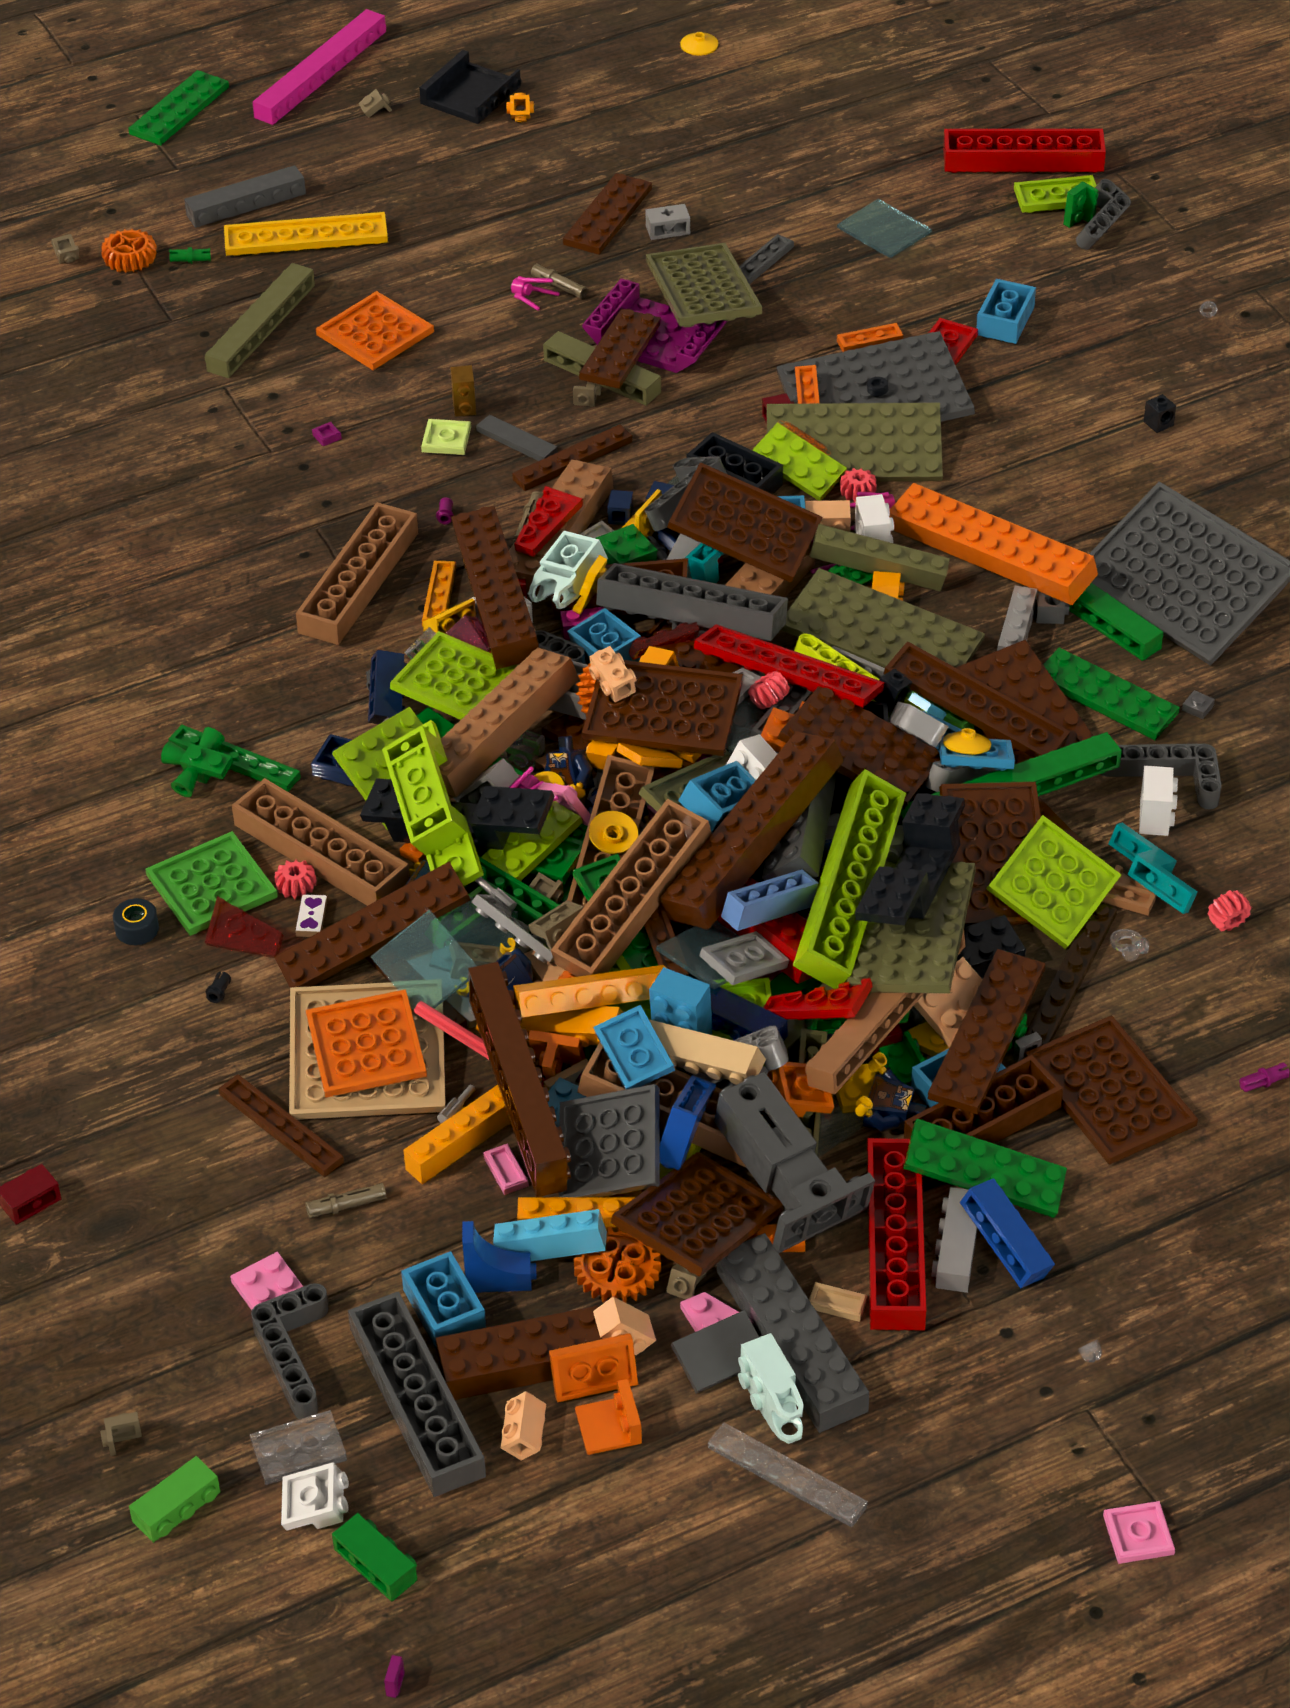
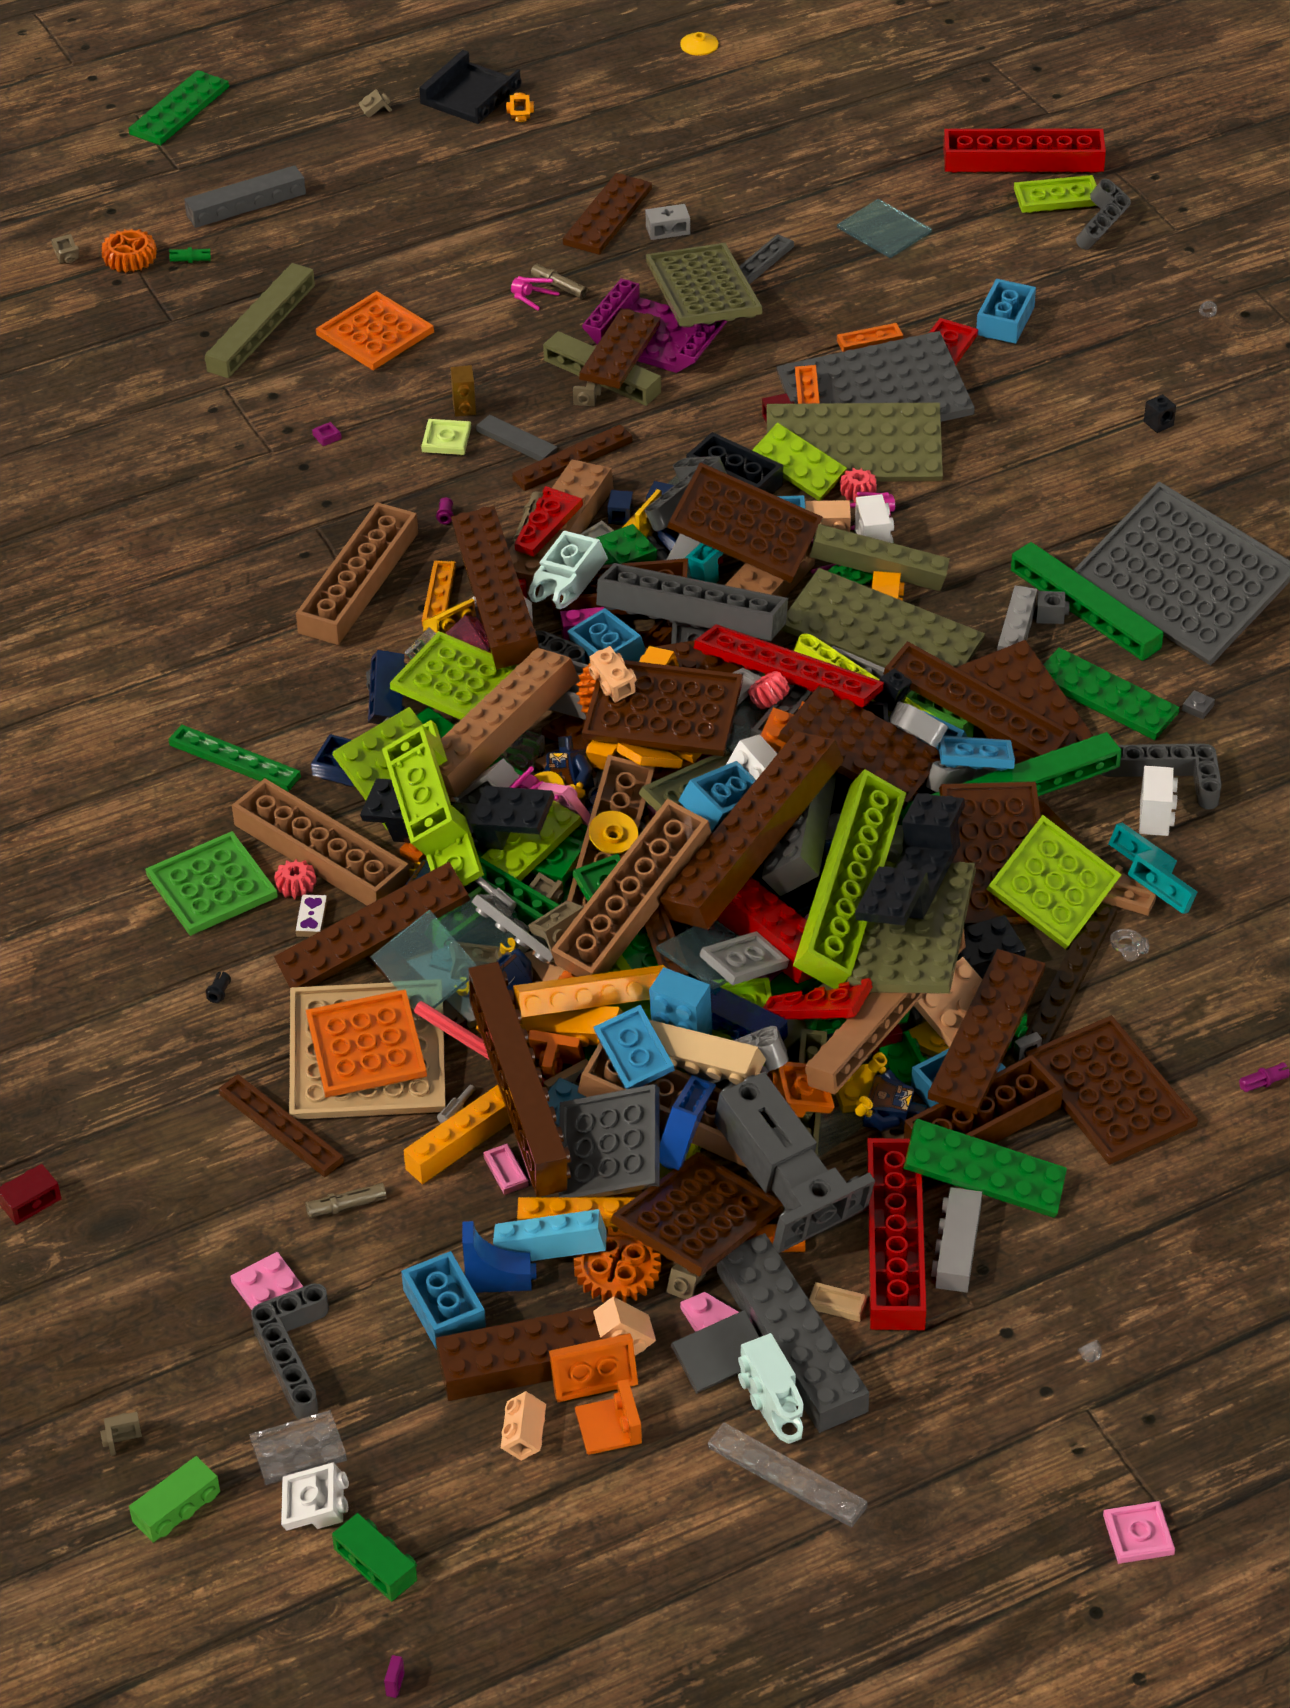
(135, 921): black wheel -> none
(198, 761): green brick -> none
(239, 931): clear red wing -> none
(305, 233): yellow plate -> none
(319, 67): dark pink brick -> none
(416, 1394): dark grey brick -> none
(589, 586): yellow wing -> none
(682, 633): clear red plate -> none
(769, 899): medium blue brick -> none
(805, 435): orange piece -> none
(877, 386): black tile -> none
(927, 706): medium azure tile -> none
(967, 742): yellow dish -> none
(993, 543): orange brick -> none
(1007, 1233): blue brick -> none
(1080, 204): green bracket -> none
(1229, 910): coral gear -> none

